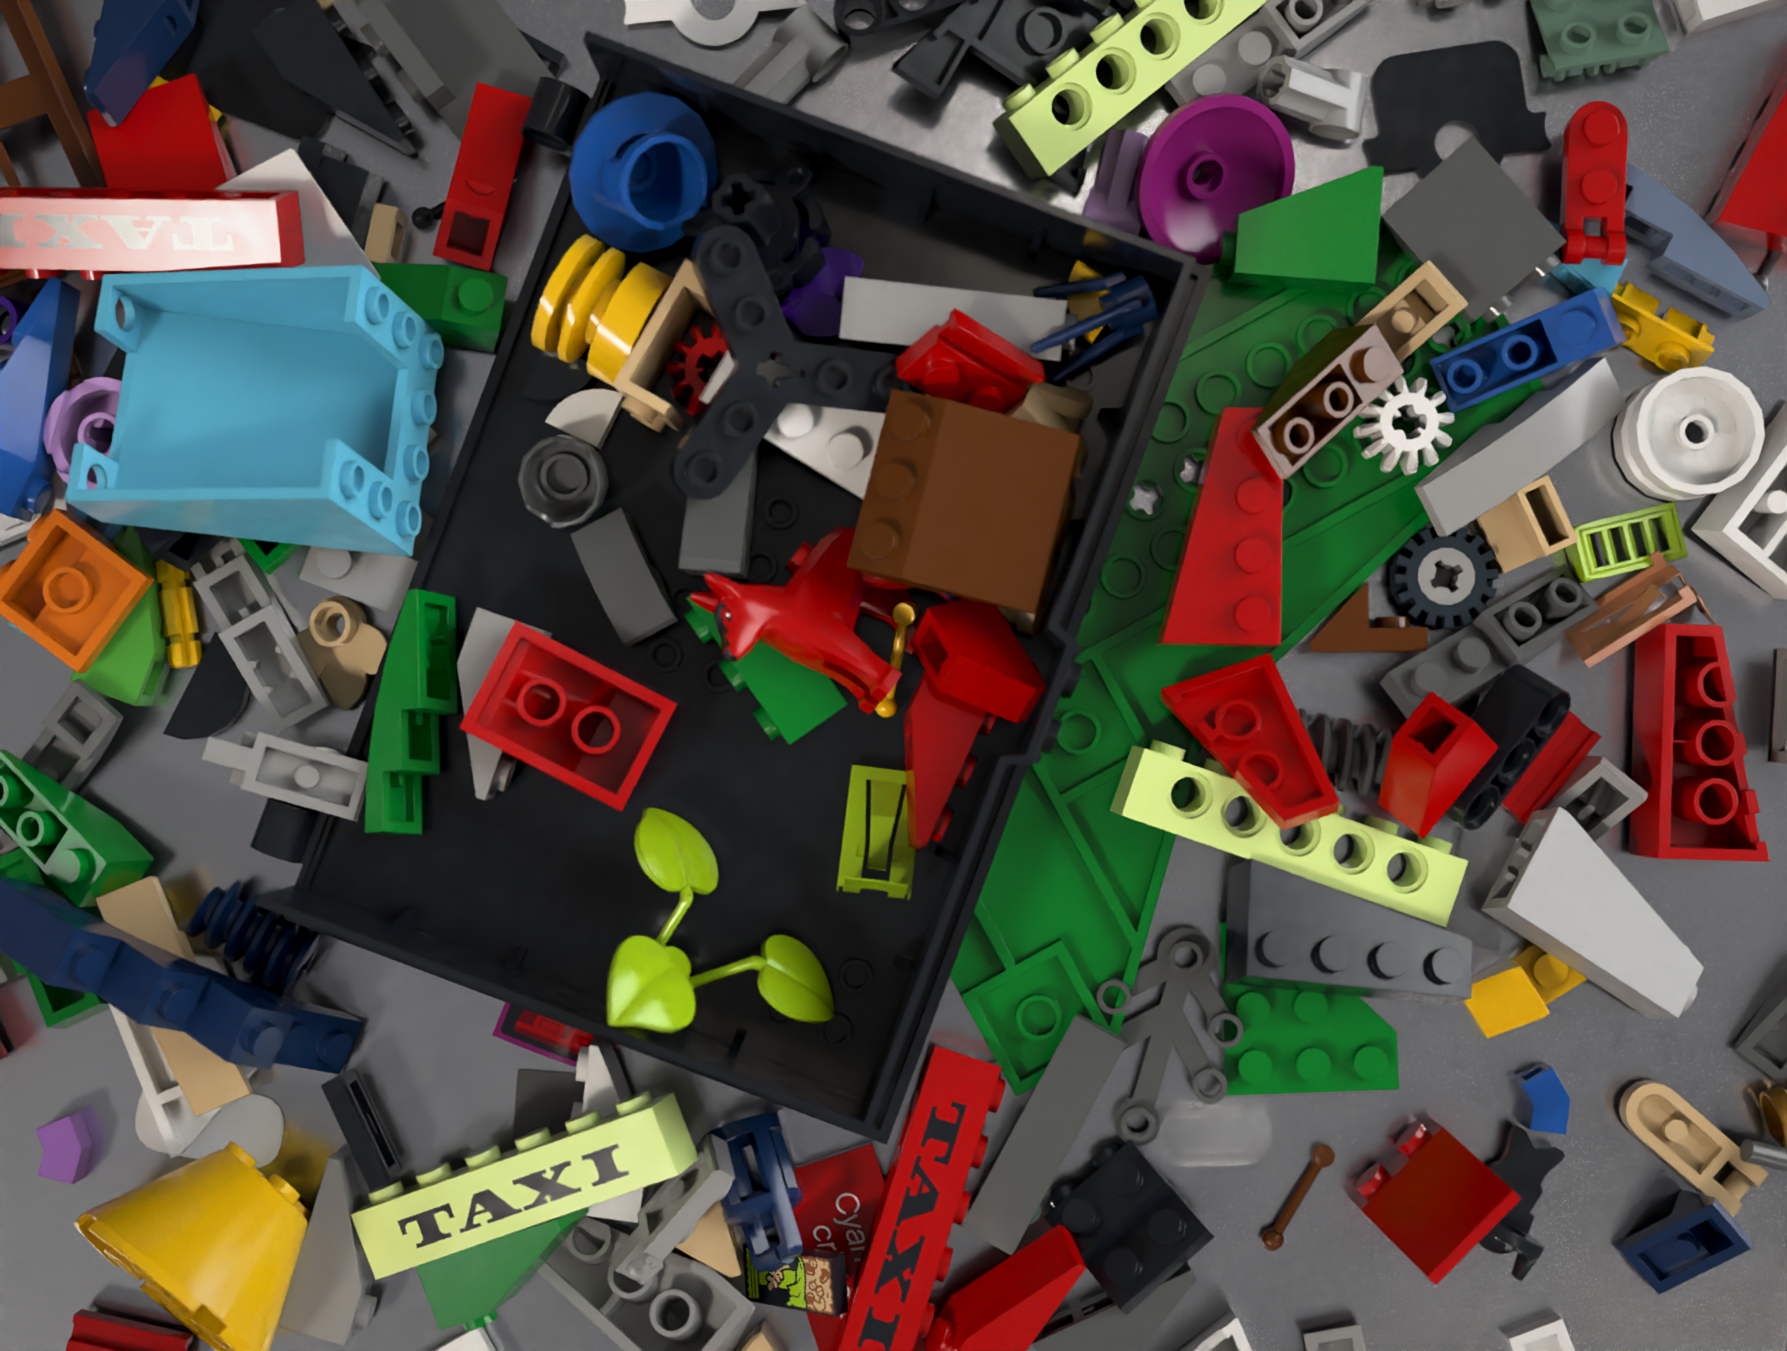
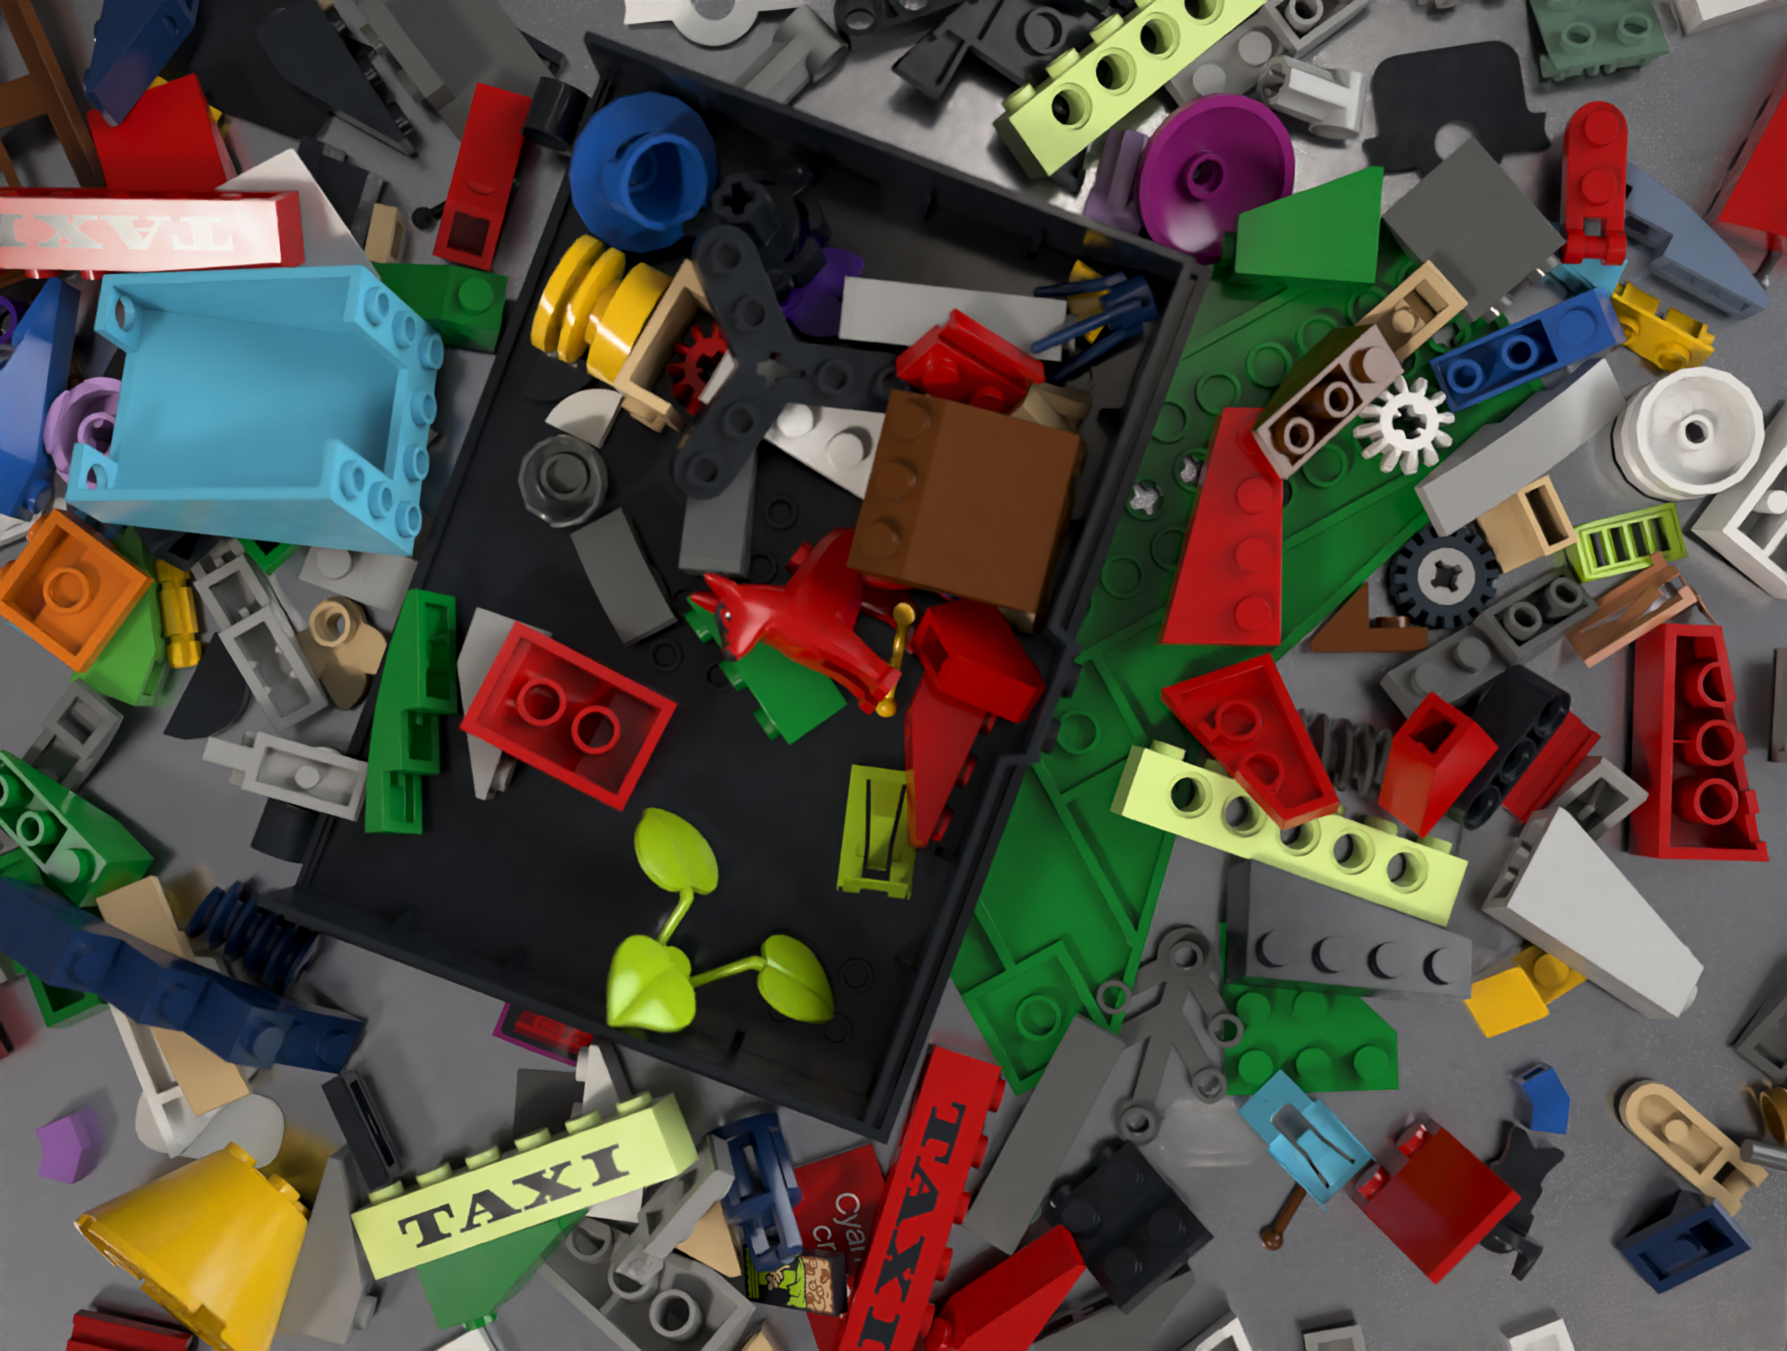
(1331, 1164): none -> medium azure piece

